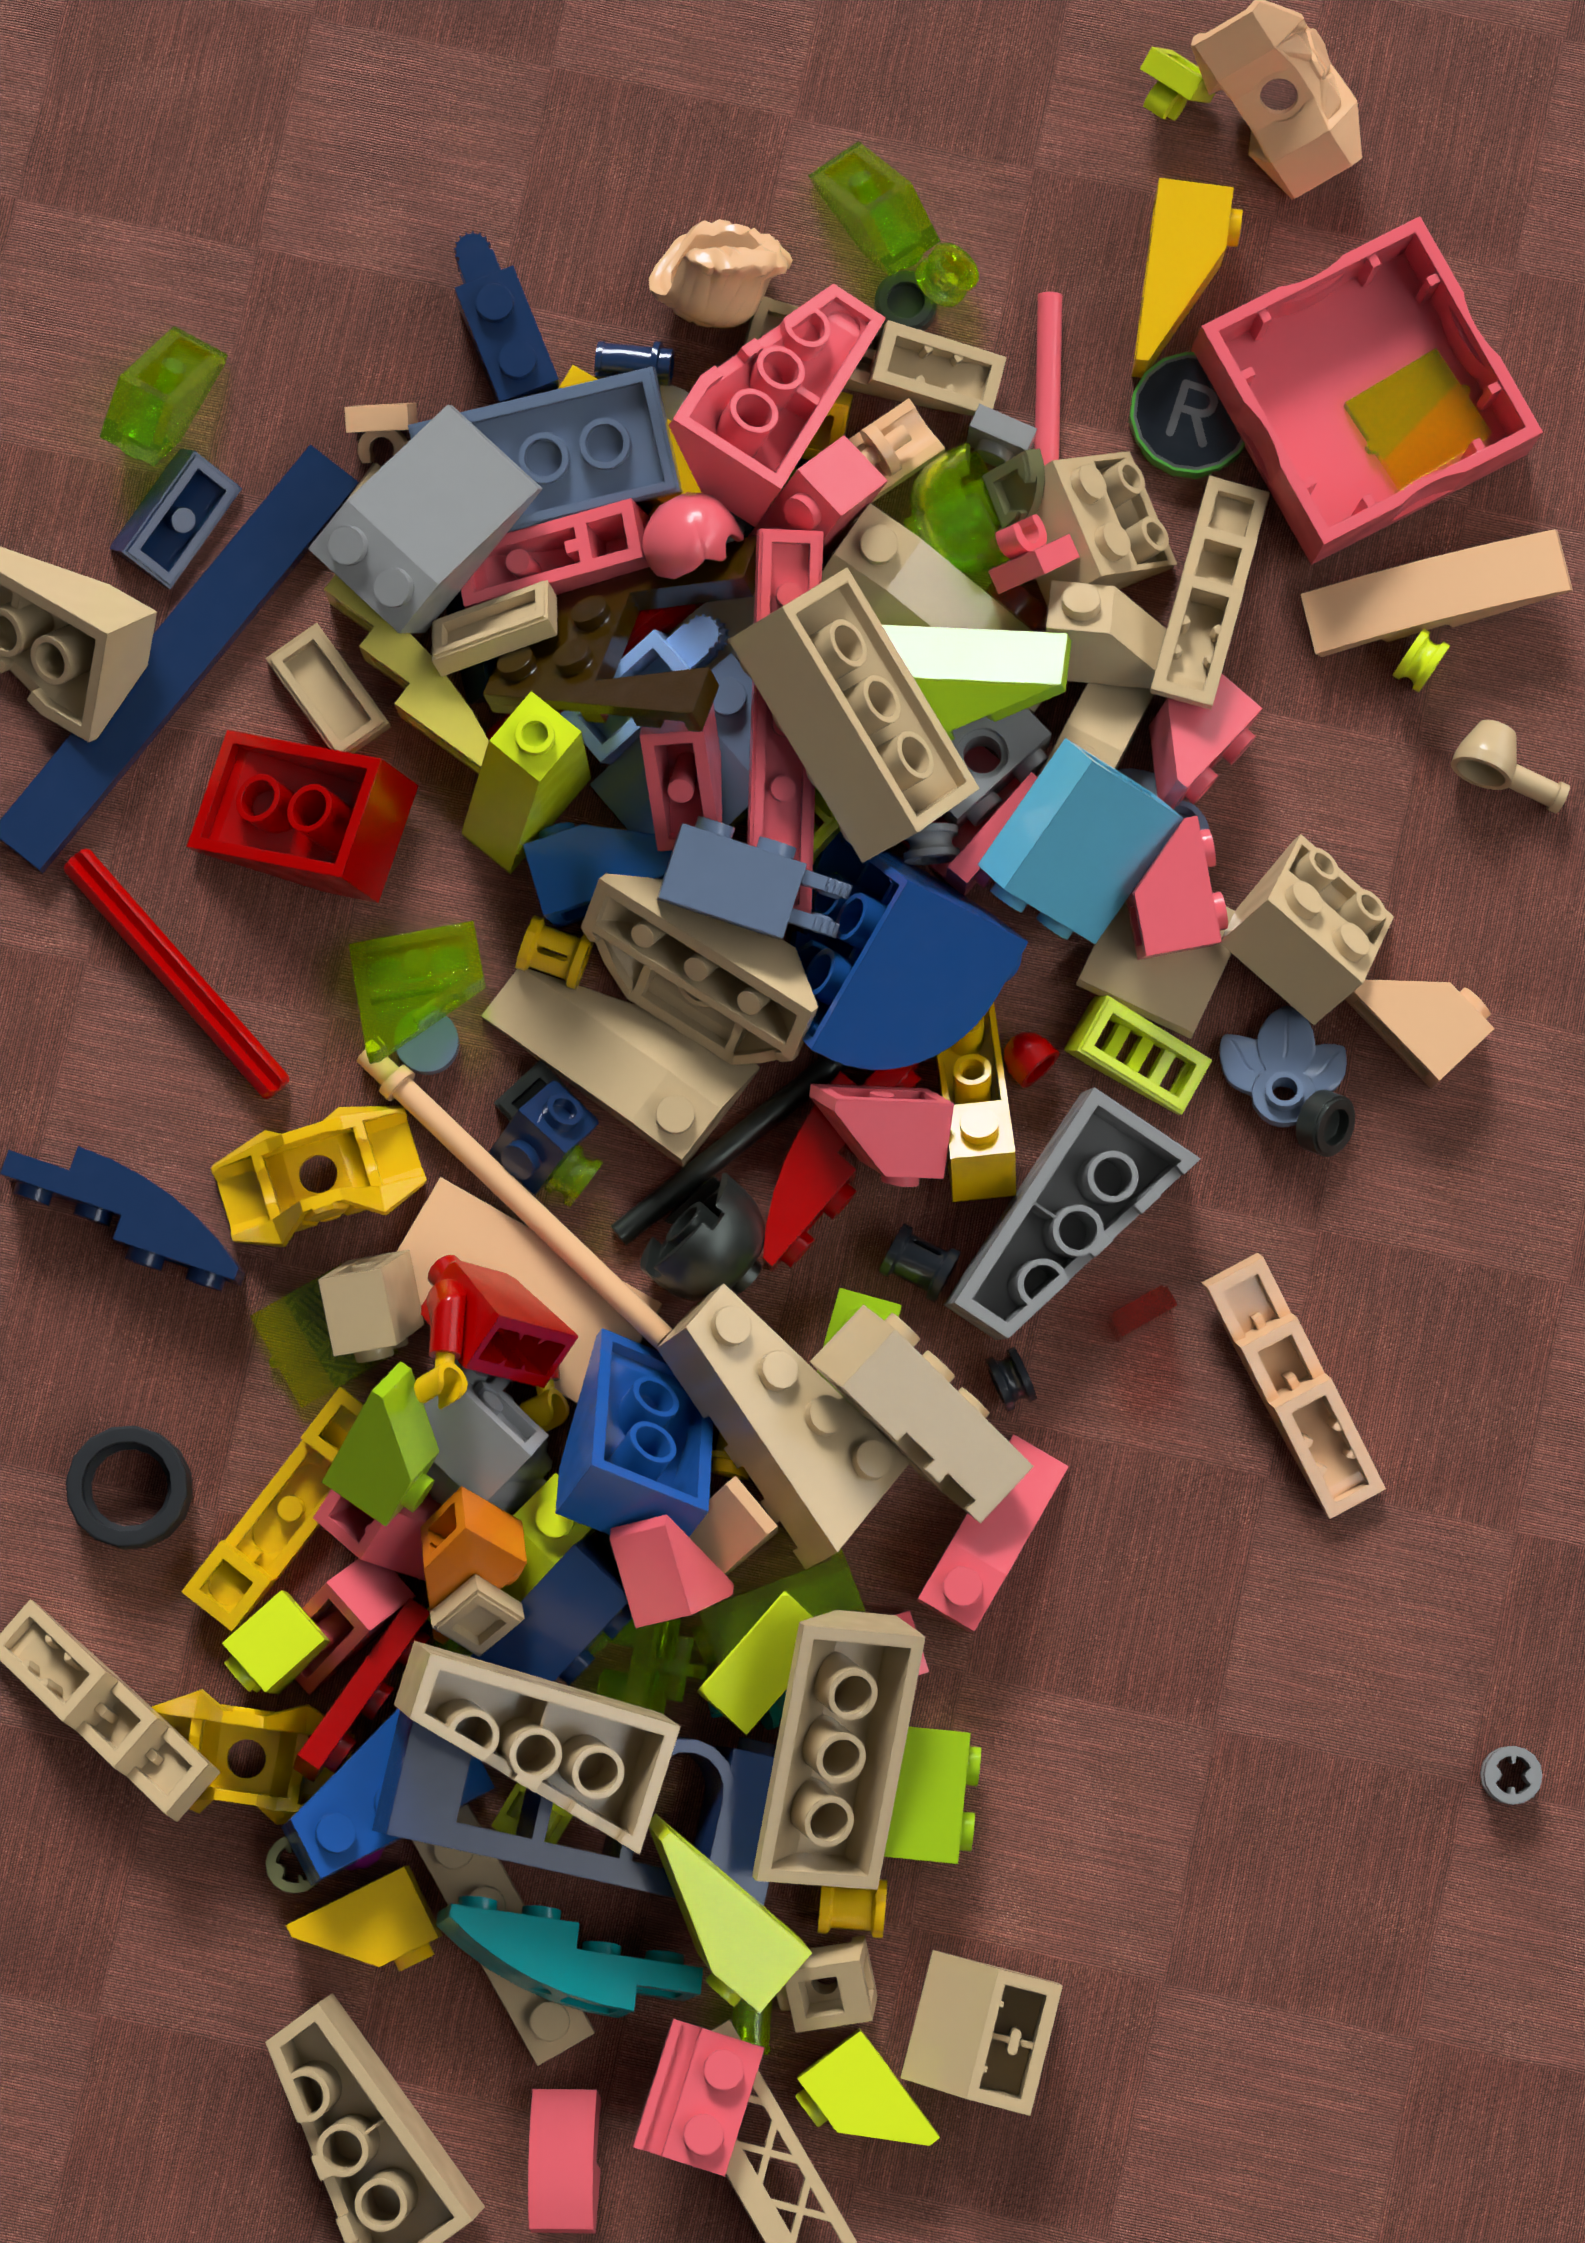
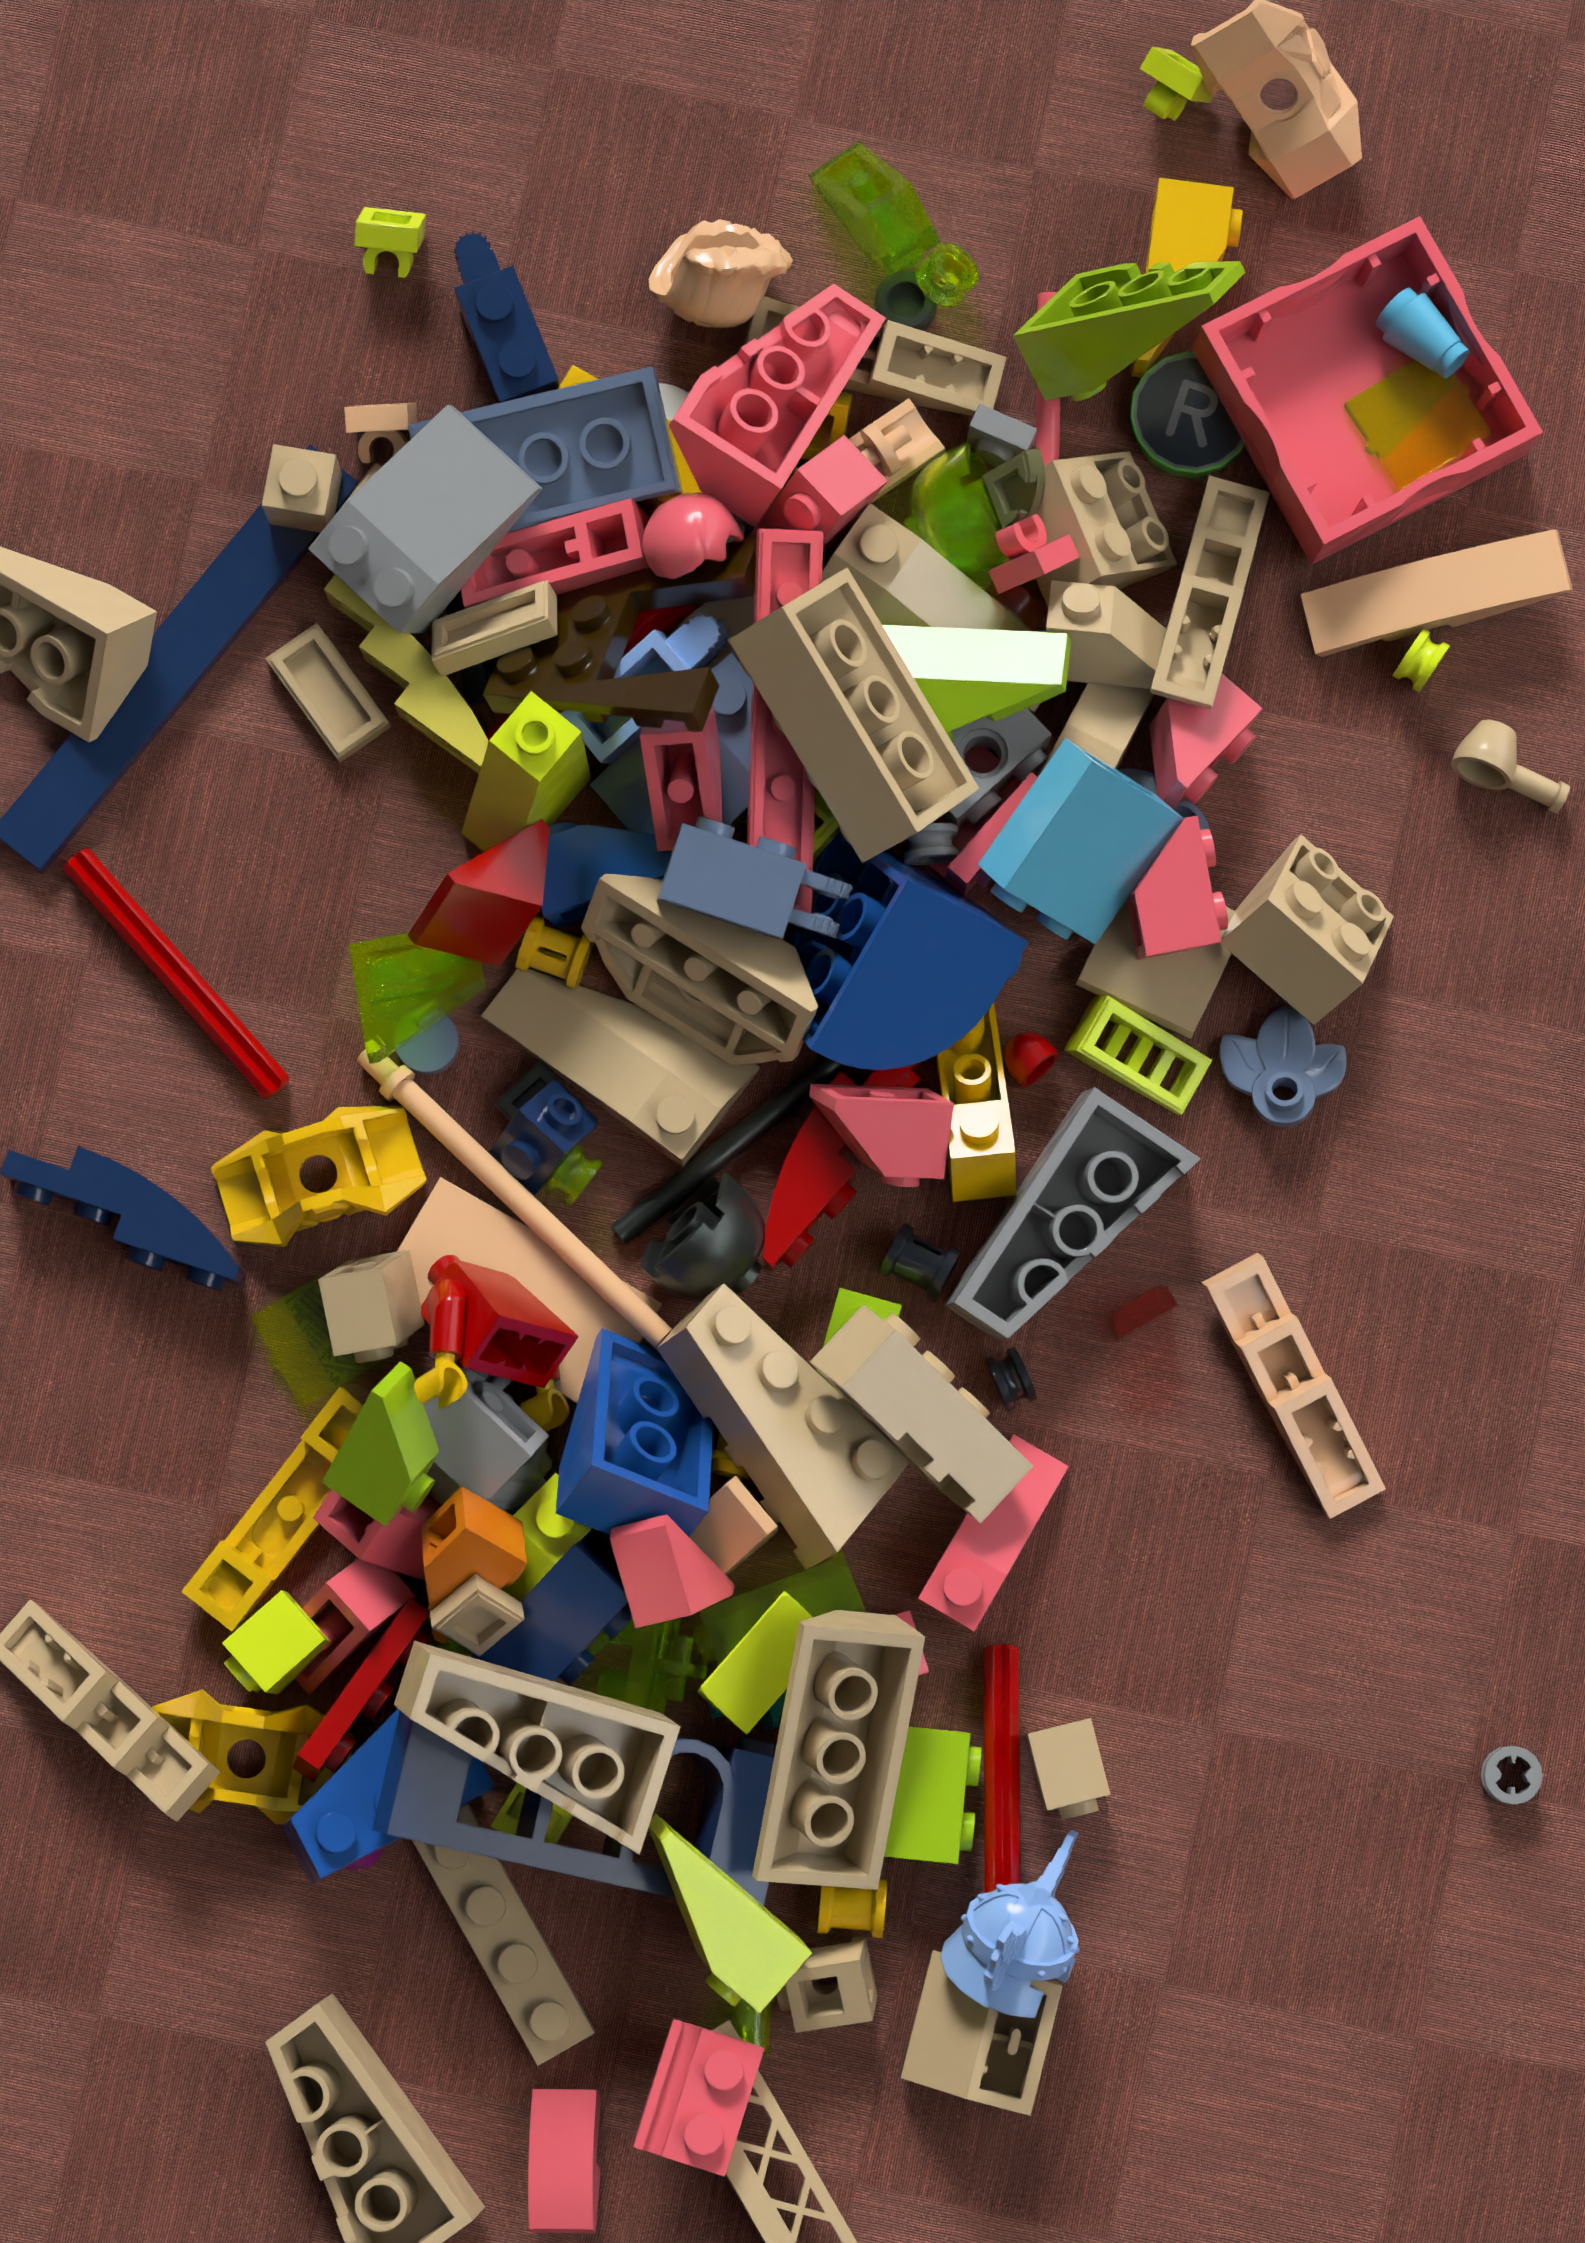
(91, 1457): black tyre -> none
(161, 395): clear neon green slope -> none
(175, 517): dark blue slope -> none
(277, 1871): olive bush -> none
(301, 488): none -> tan brick
(304, 814): red slope -> none
(375, 1923): yellow slope -> none
(392, 232): none -> neon yellow tile
(488, 900): none -> red slope
(543, 1958): teal slope -> none
(621, 358): dark blue pin -> none
(862, 2095): neon yellow slope -> none
(1001, 1766): none -> red axle
(1012, 1940): none -> light blue helmet
(1068, 1768): none -> tan brick
(1112, 319): none -> lime wedge
(1325, 1123): pearl dark grey tile -> none
(1421, 332): none -> medium azure cone
(1424, 1022): light nougat slope -> none

